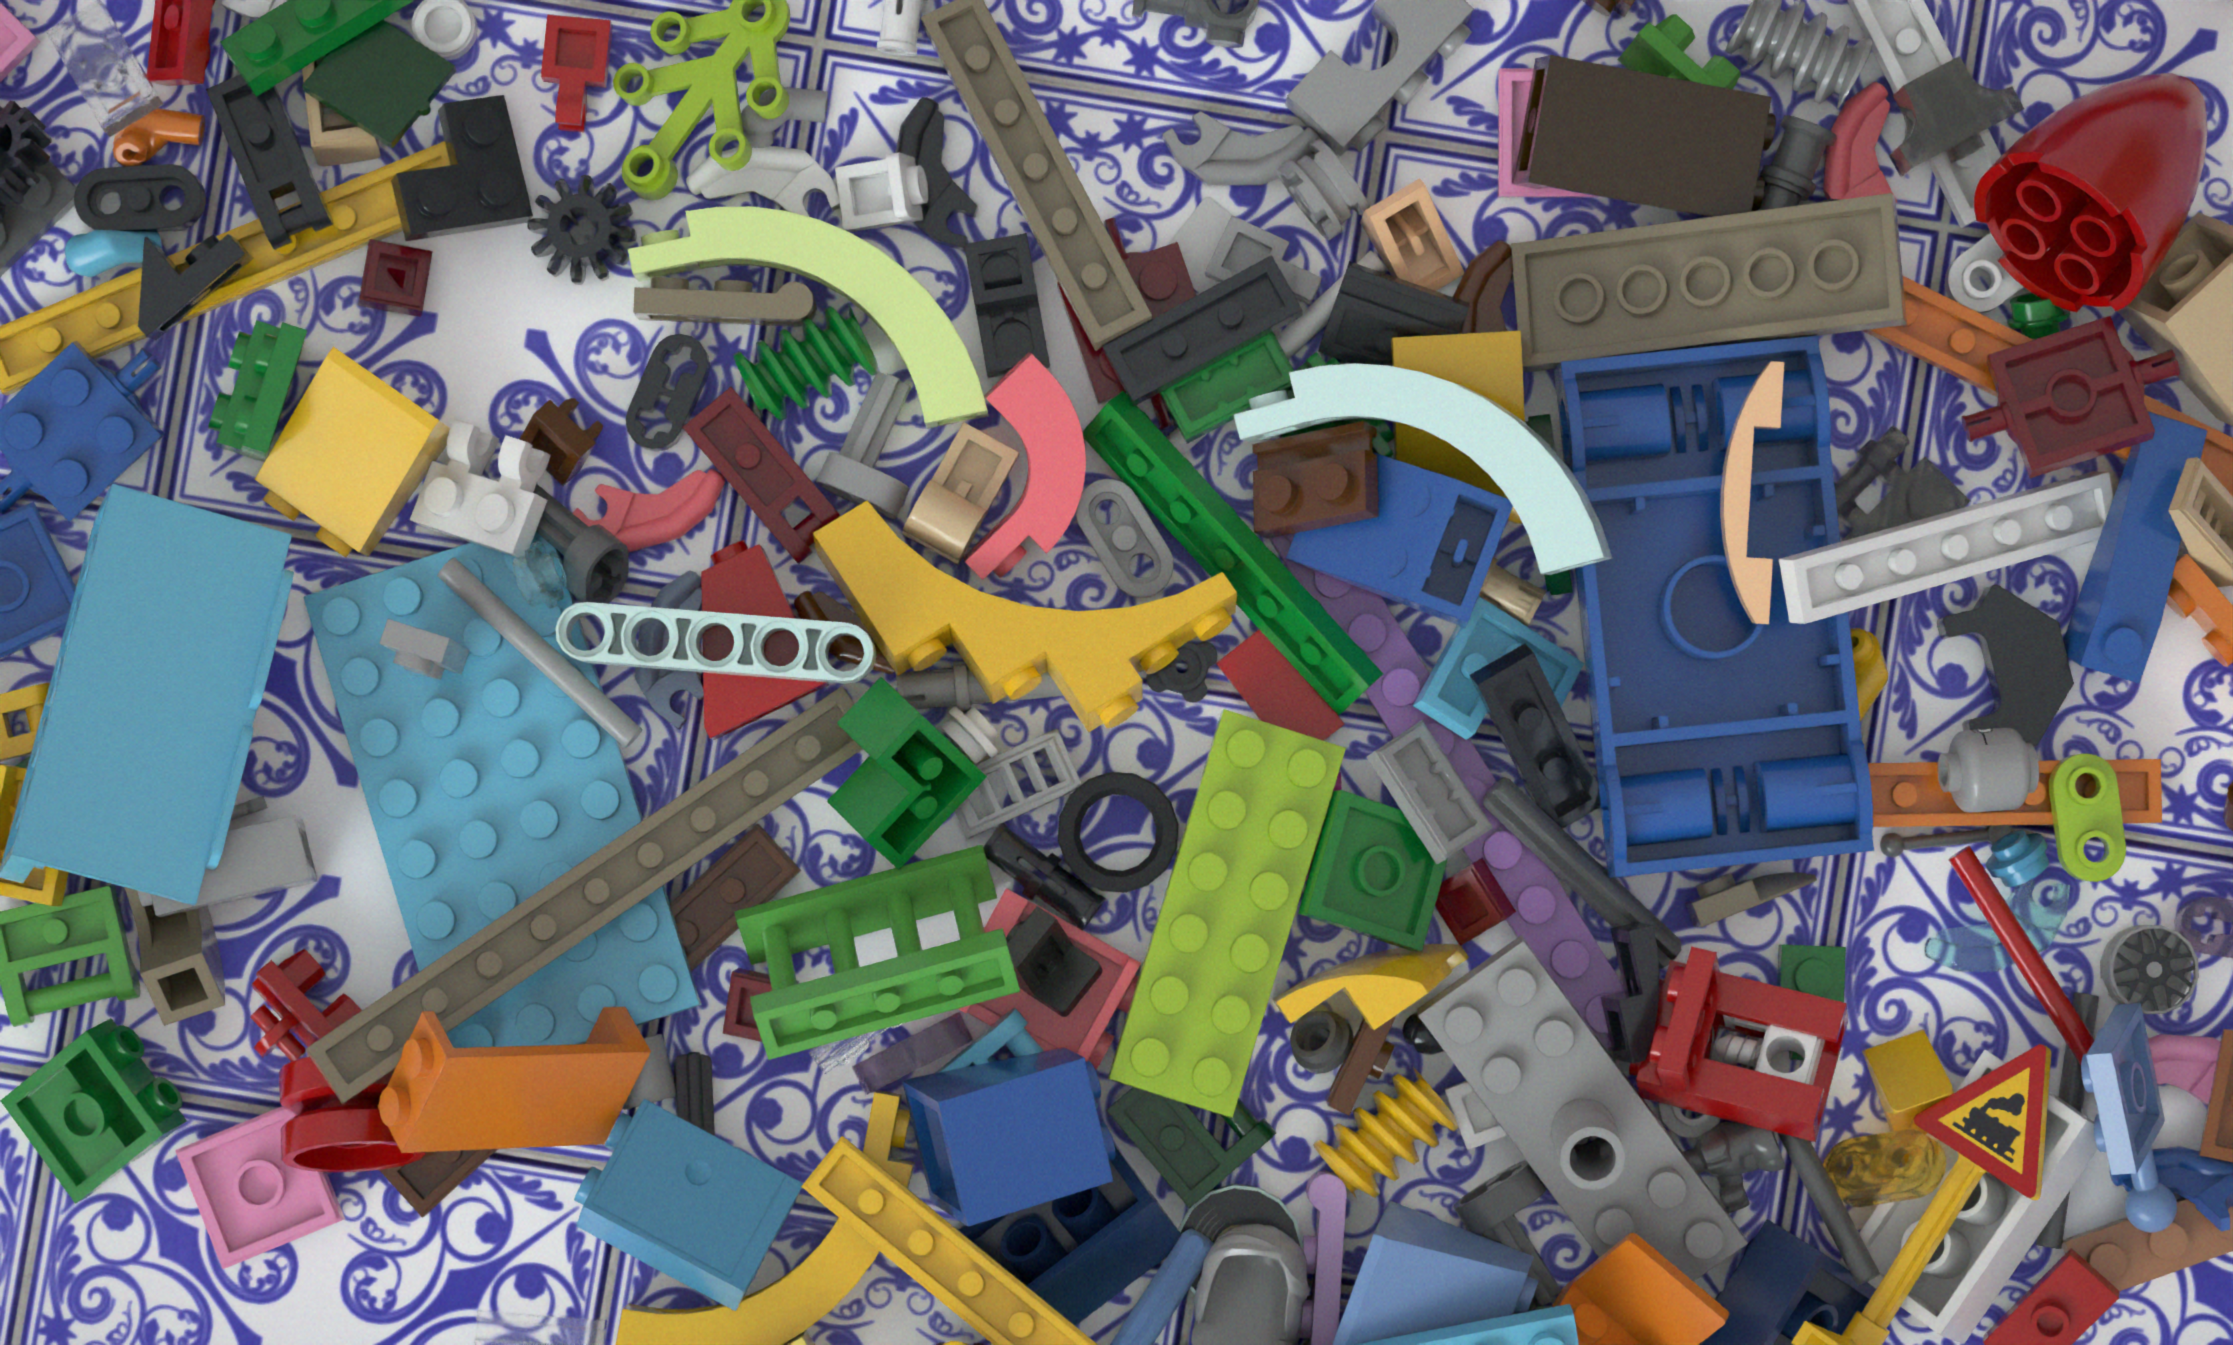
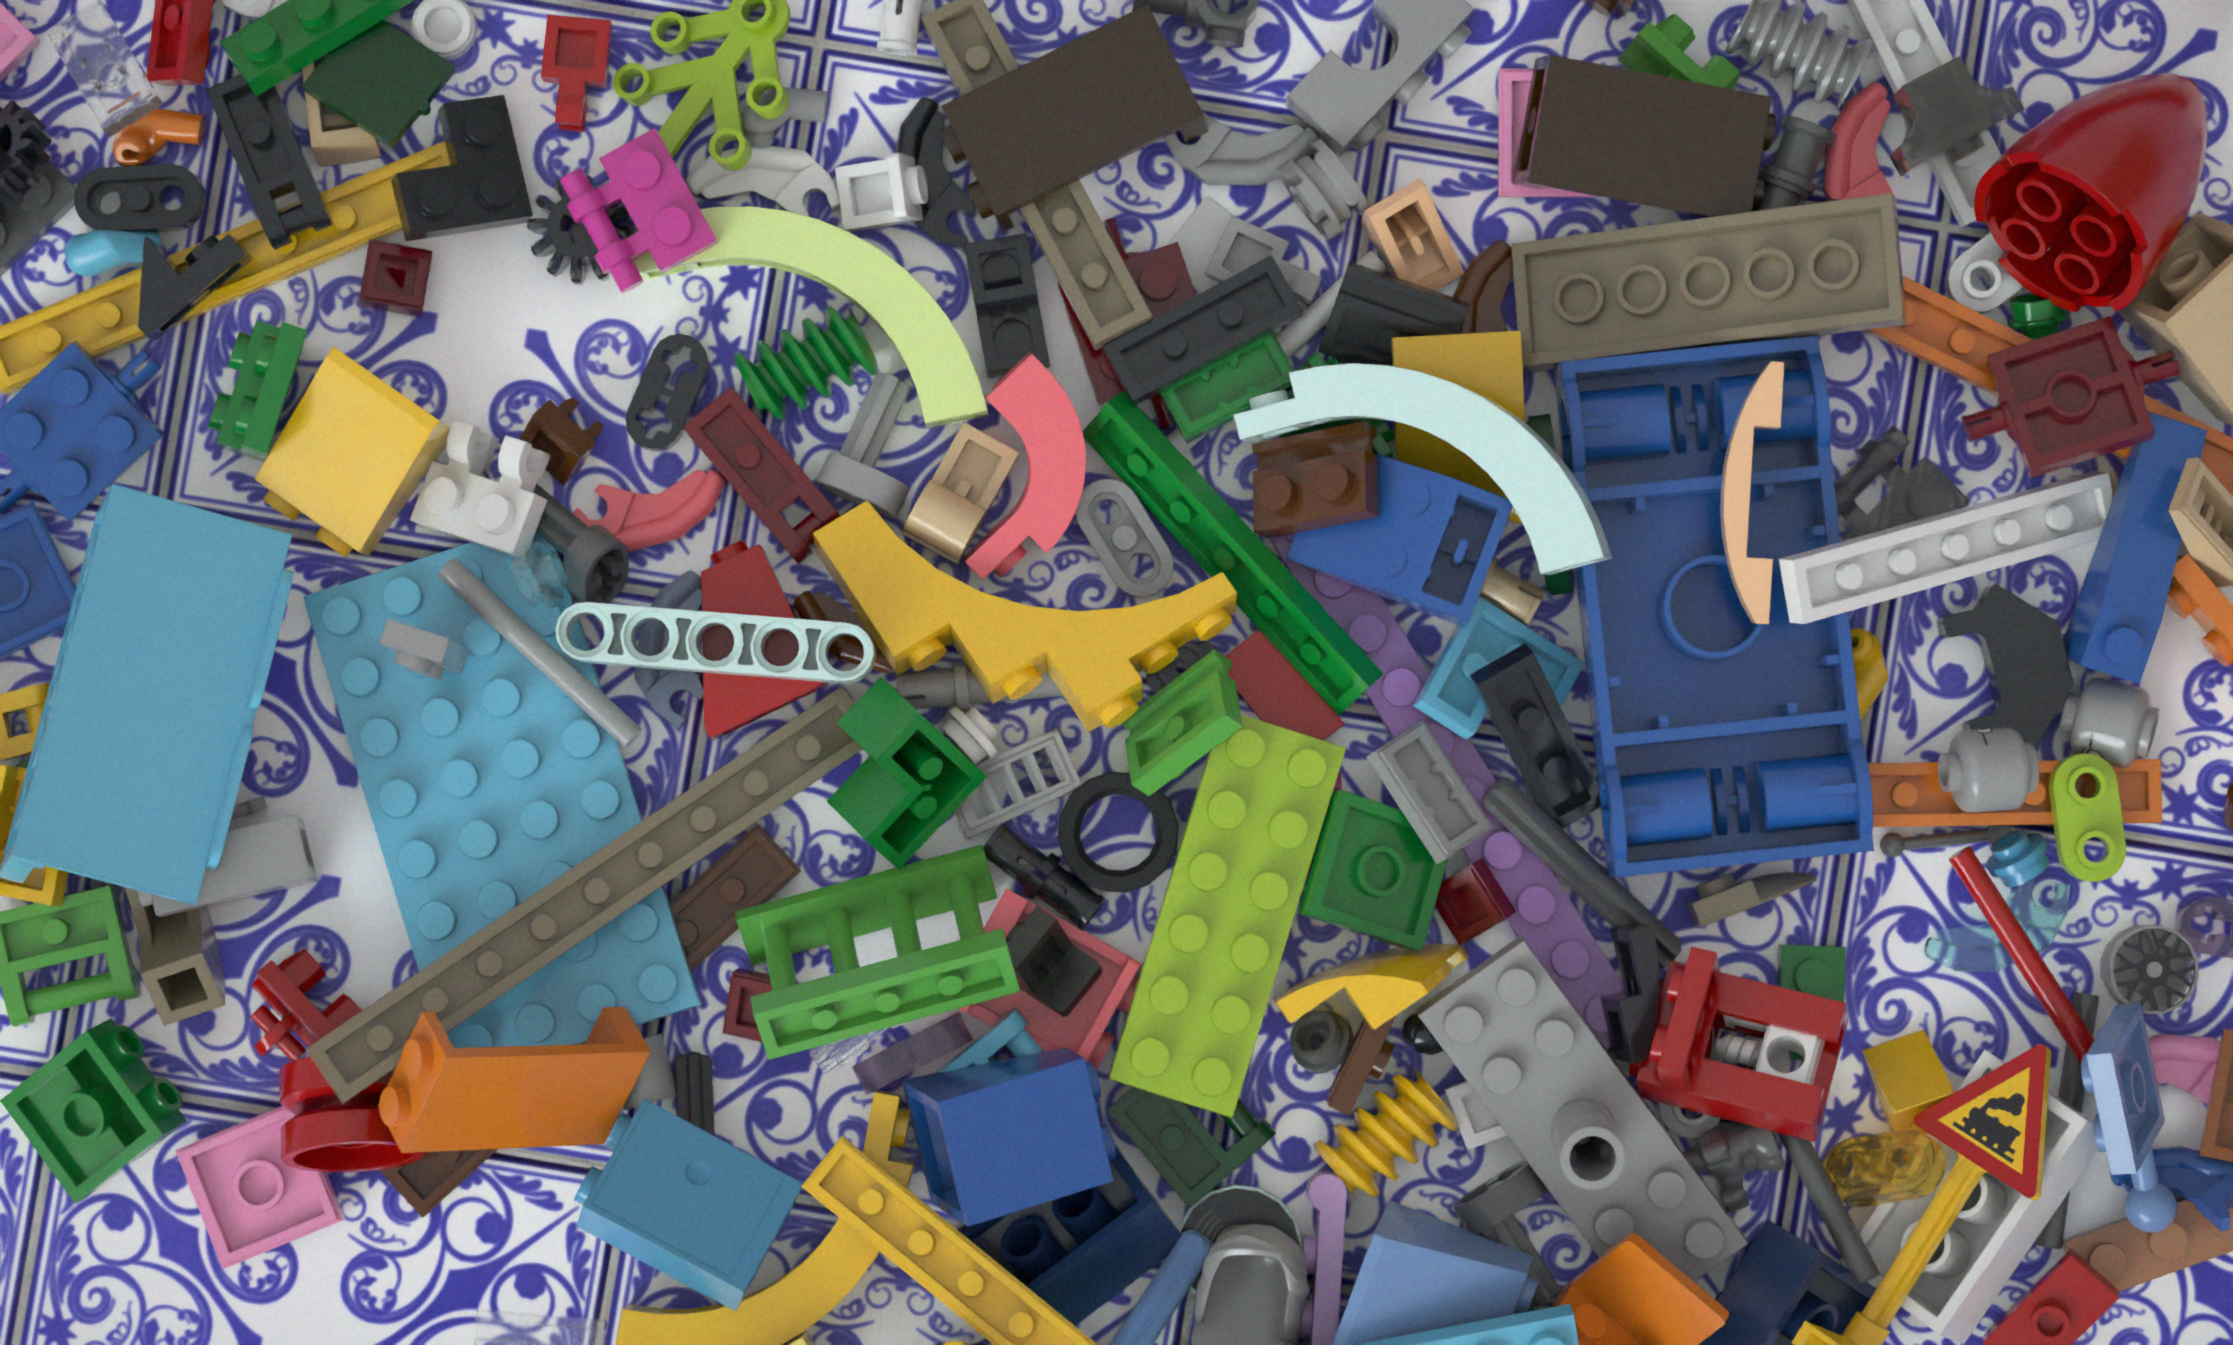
(657, 202): none -> dark pink plate
(728, 304): dark tan plate -> none
(1070, 114): none -> dark brown panel
(1182, 723): none -> bright green plate
(2110, 721): none -> light grey head

